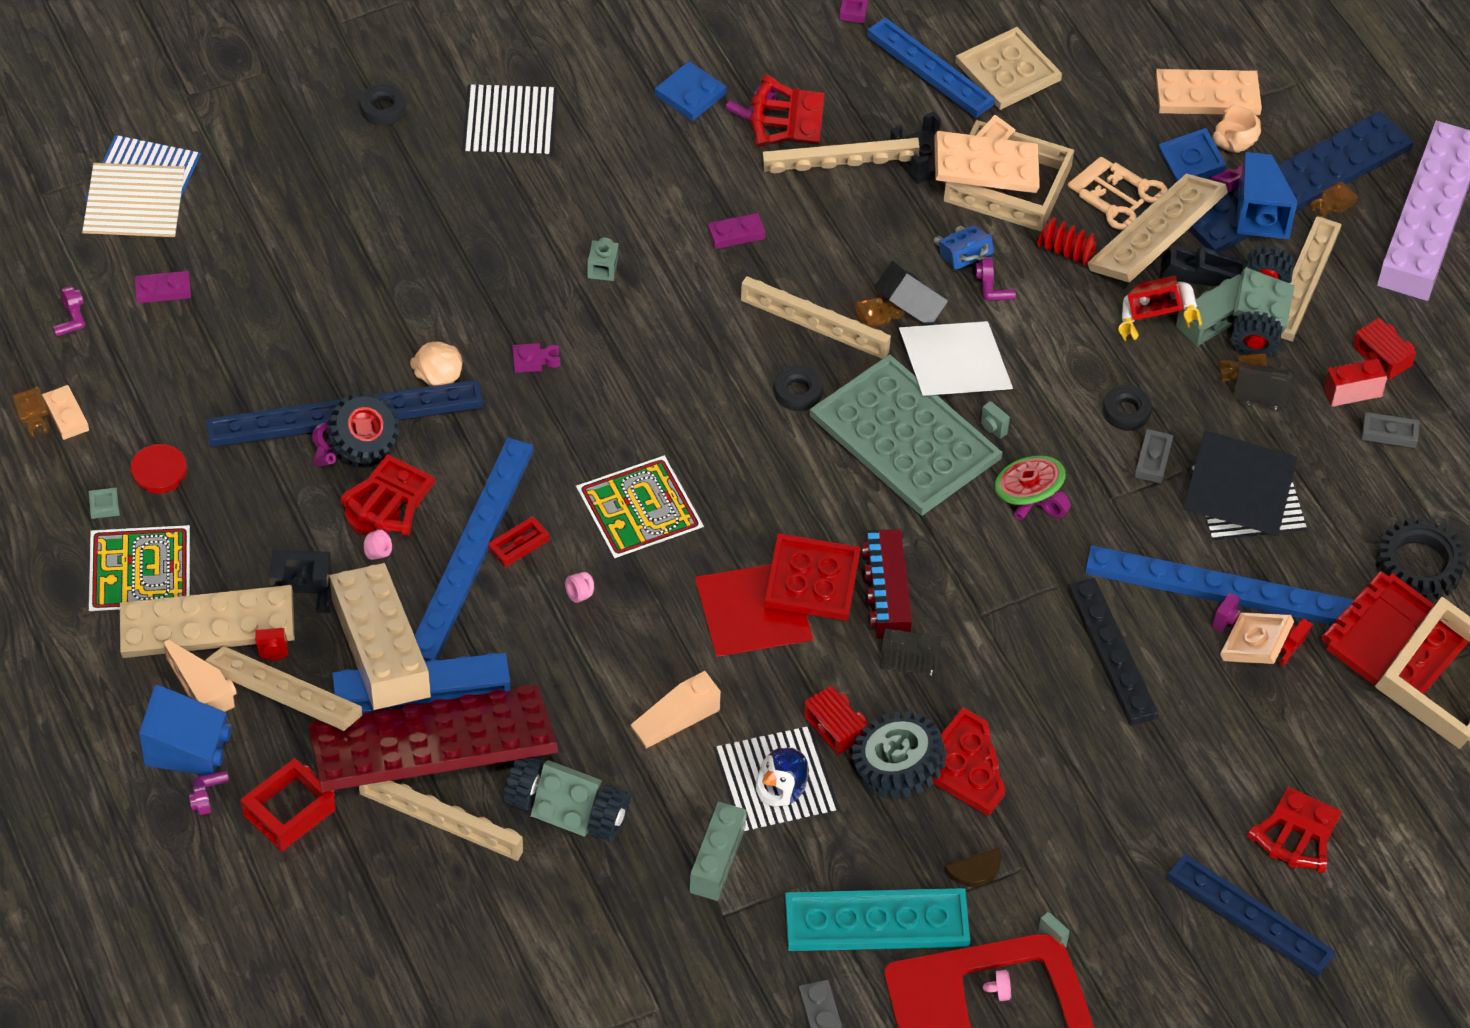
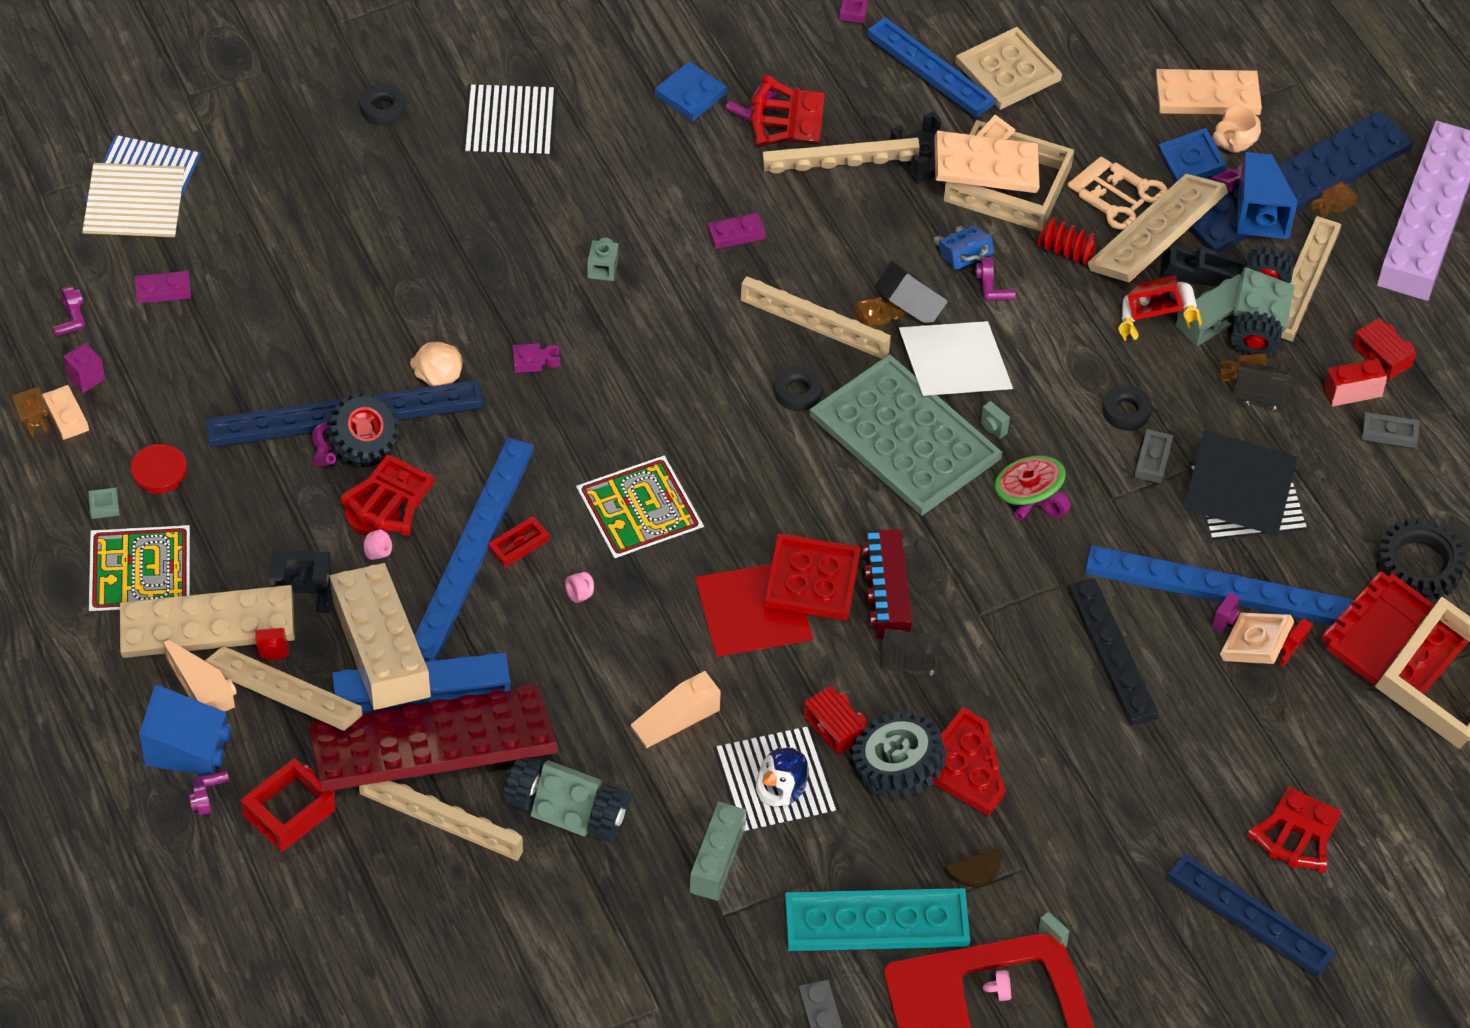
(84, 367): none -> magenta brick

